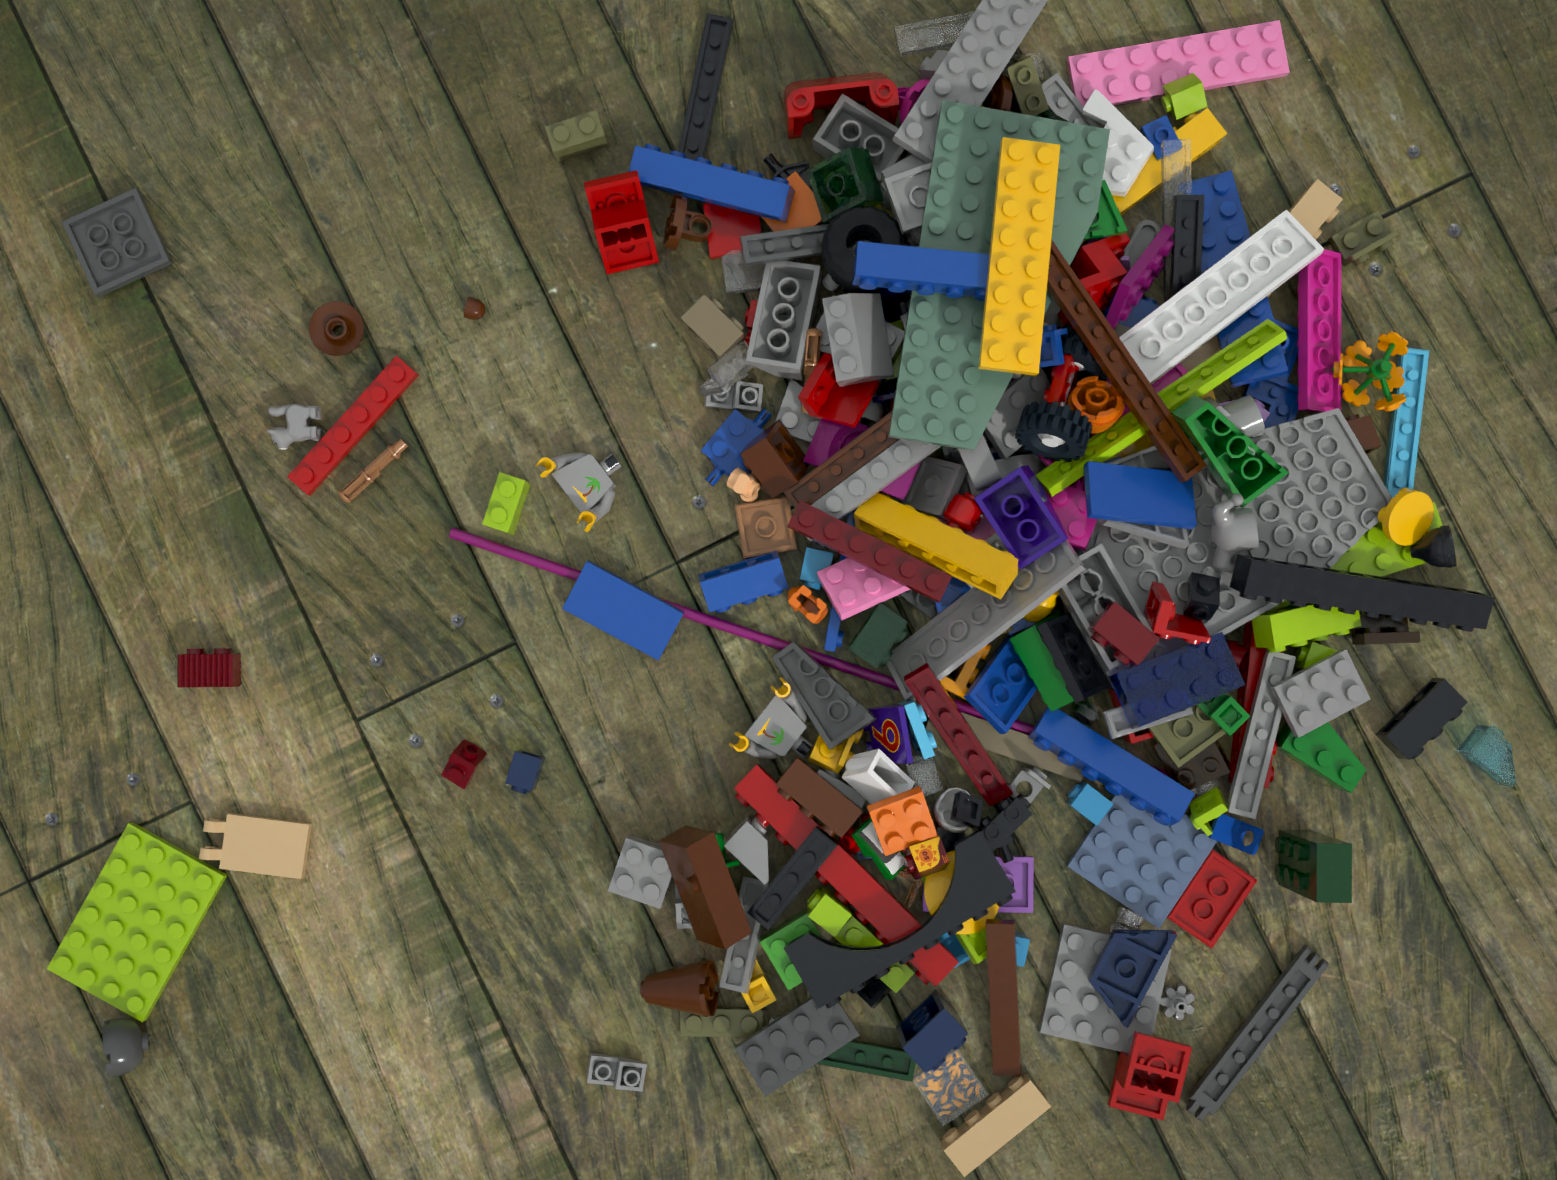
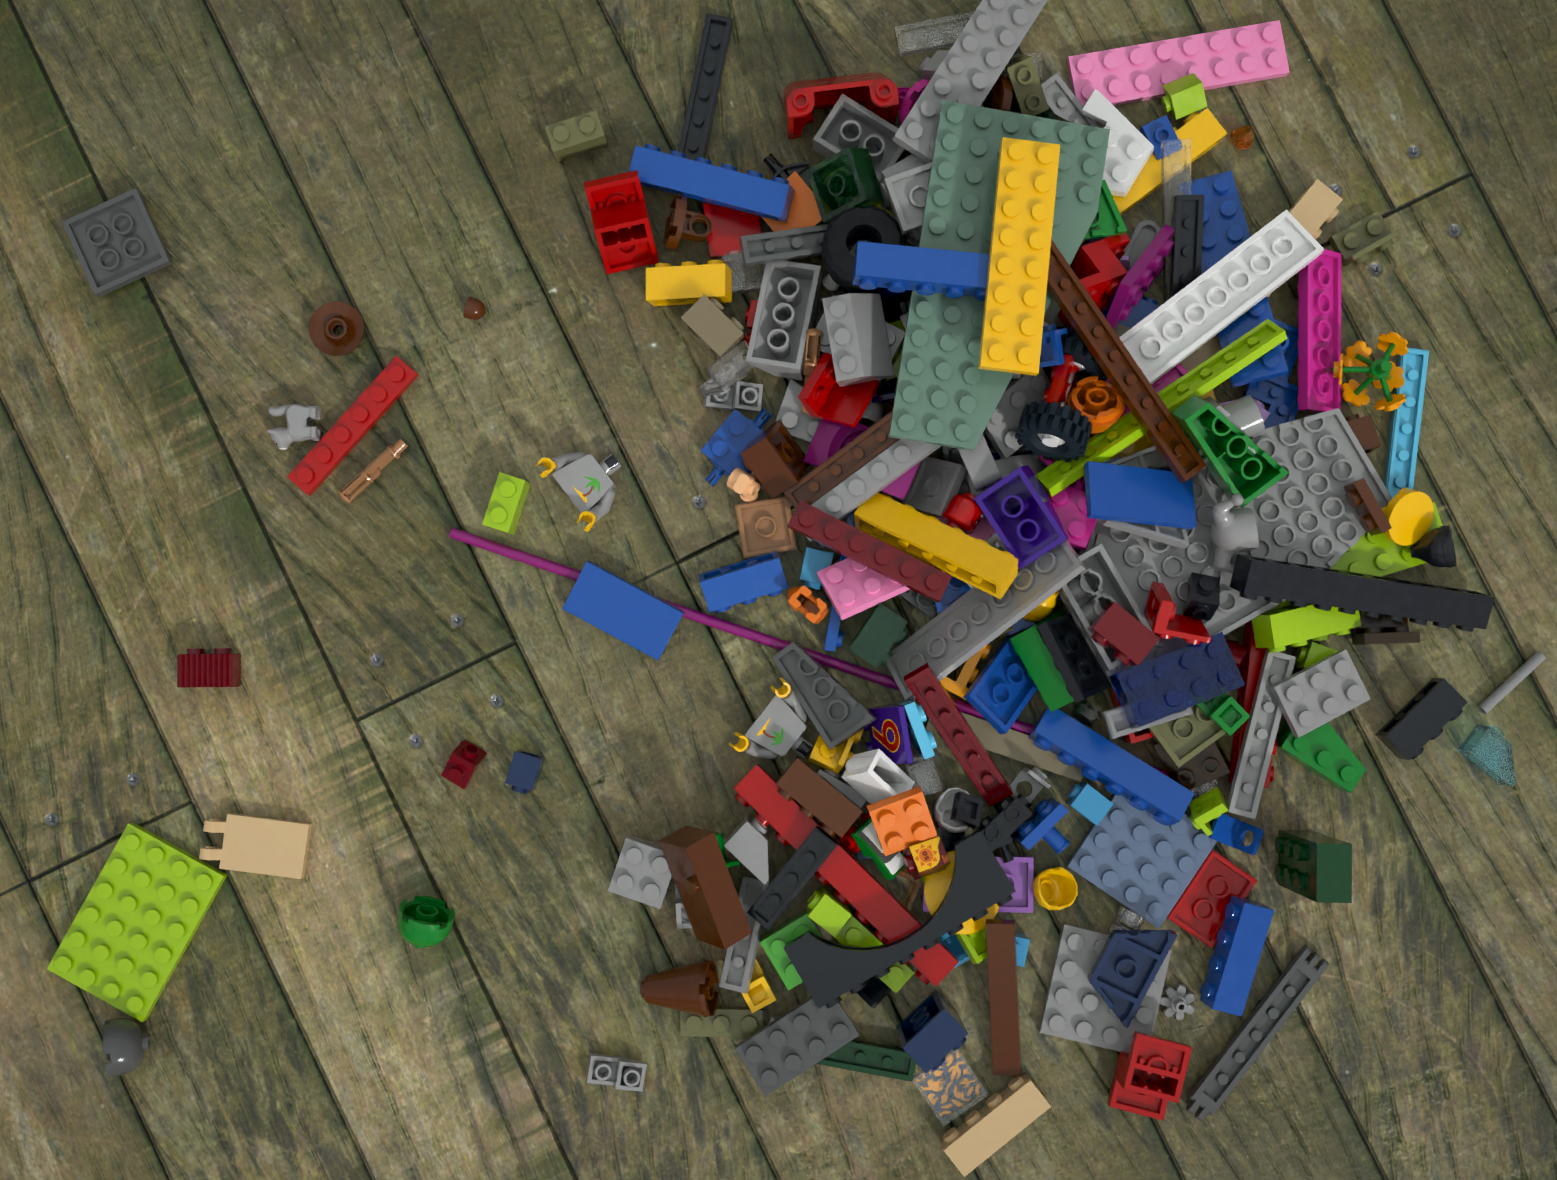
(424, 921): none -> green cylinder
(688, 283): none -> yellow brick
(1042, 826): none -> blue plate
(1055, 888): none -> yellow hair
(1236, 955): none -> blue brick
(1242, 137): none -> clear orange hinge
(1371, 515): none -> reddish brown plate
(1507, 686): none -> light grey piece

